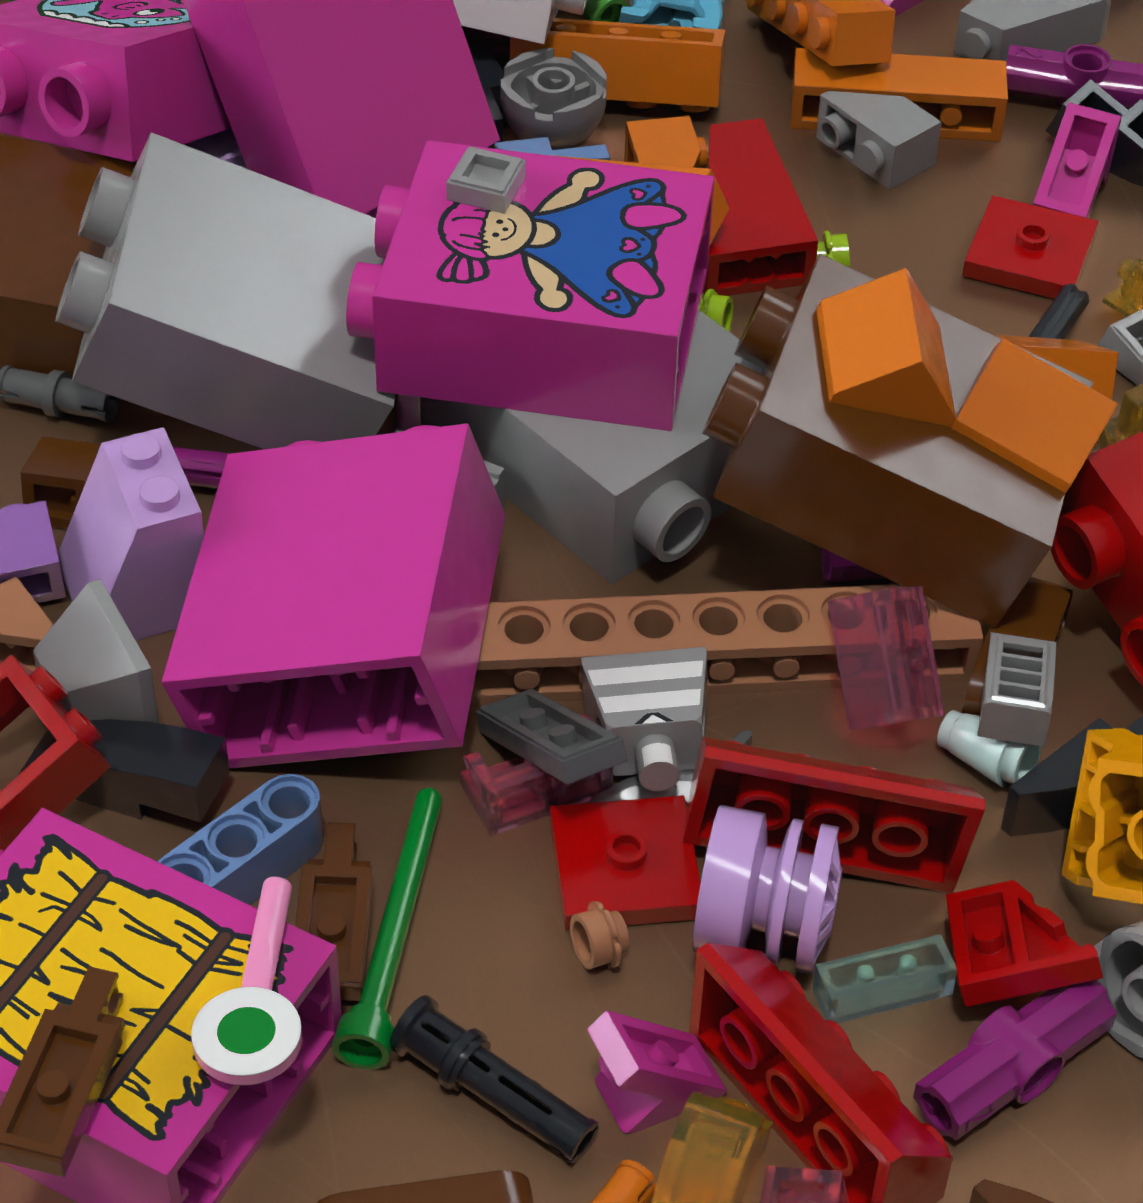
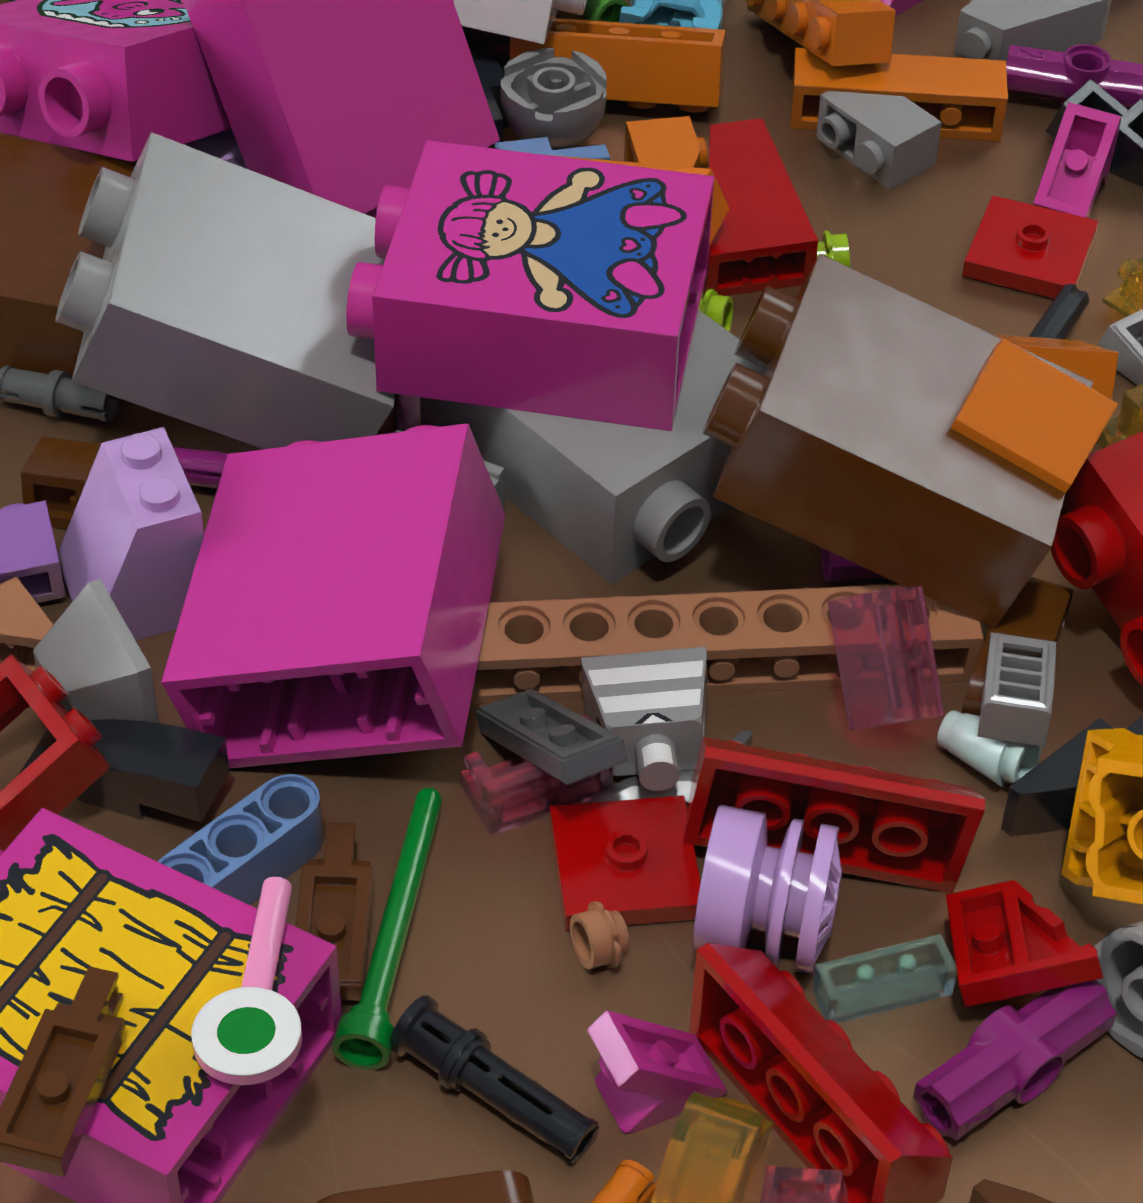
(486, 179): light grey tile -> none
(885, 351): orange slope -> none

